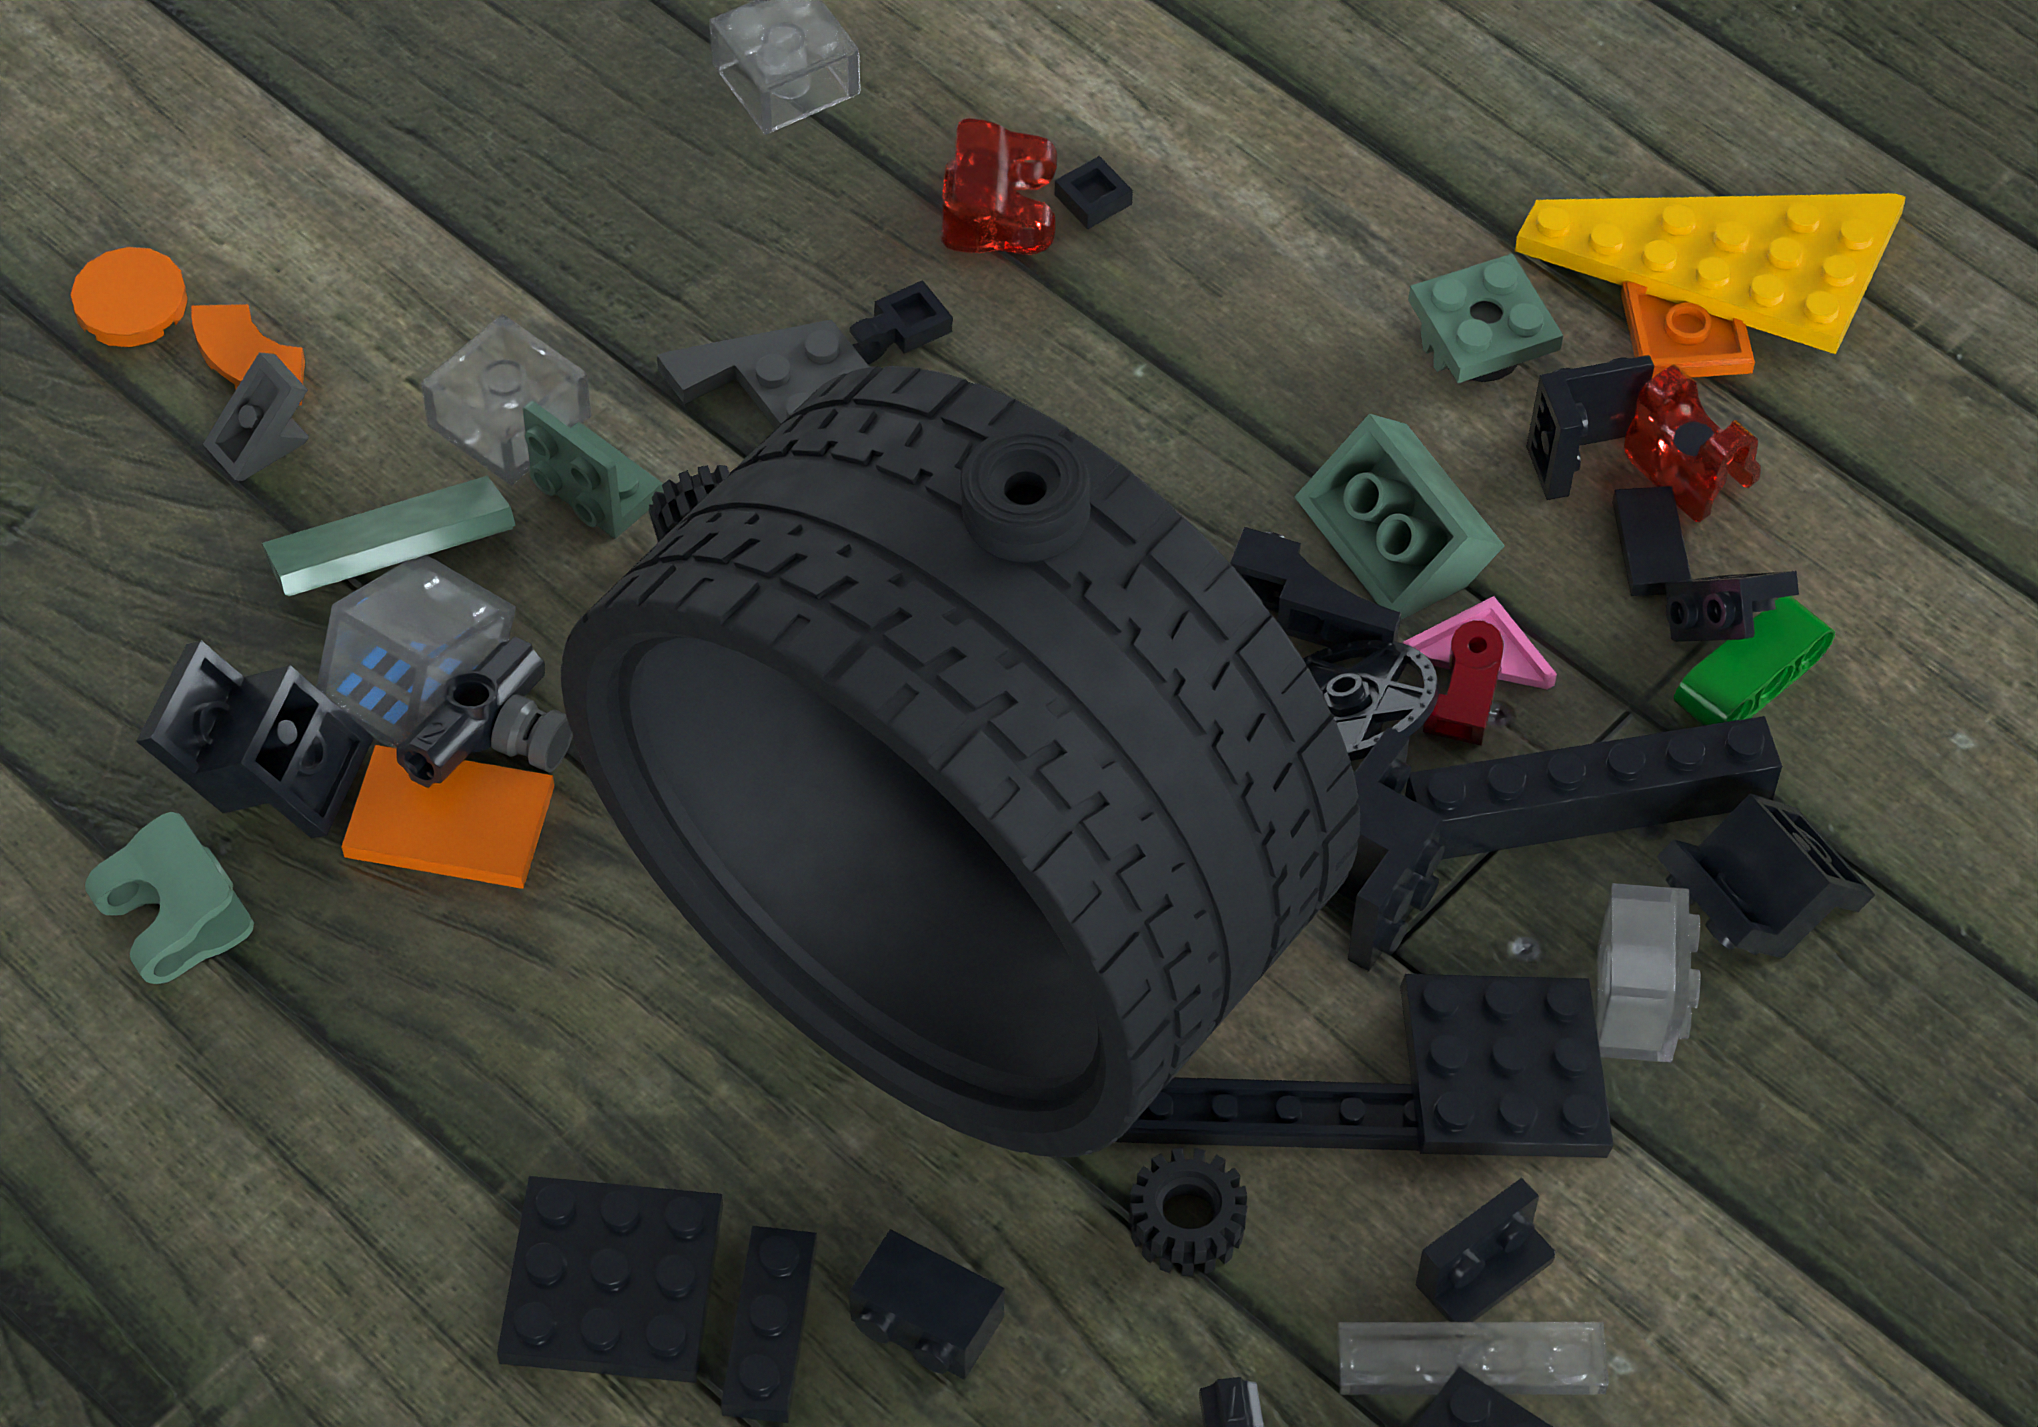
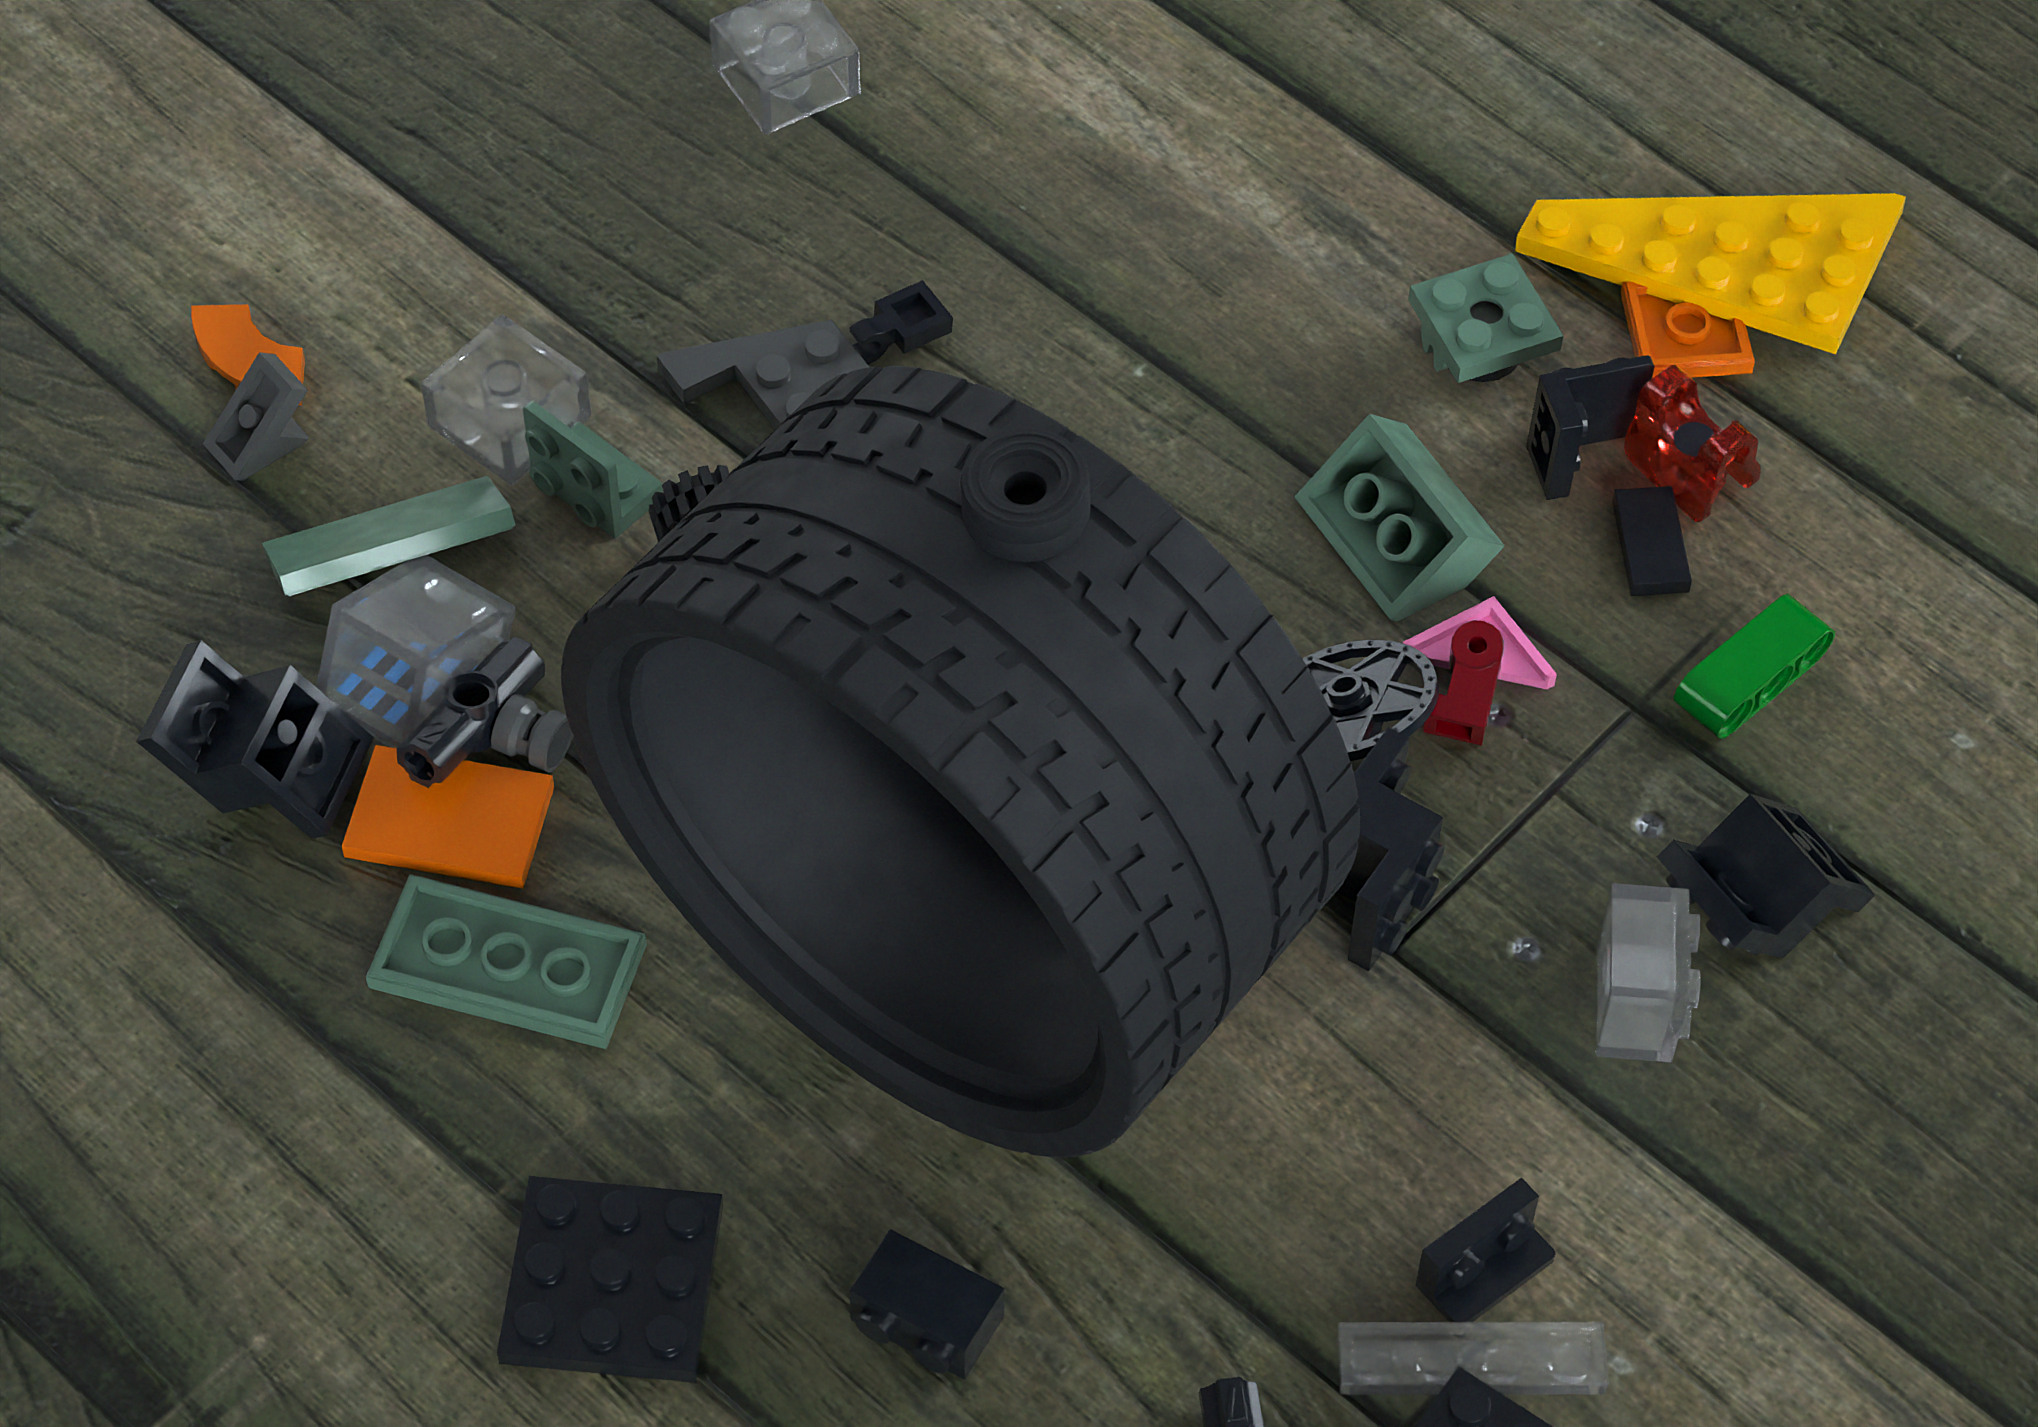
(129, 296): orange tile -> none
(195, 896): sand green piece -> none
(507, 961): none -> sand green tile
(769, 1324): black plate -> none
(981, 196): clear red piece -> none
(1093, 192): black plate -> none
(1187, 1178): black tyre -> none
(1279, 1114): black tile -> none
(1306, 600): black slope -> none
(1505, 1066): black plate -> none
(1599, 786): black brick -> none
(1724, 604): black bracket -> none

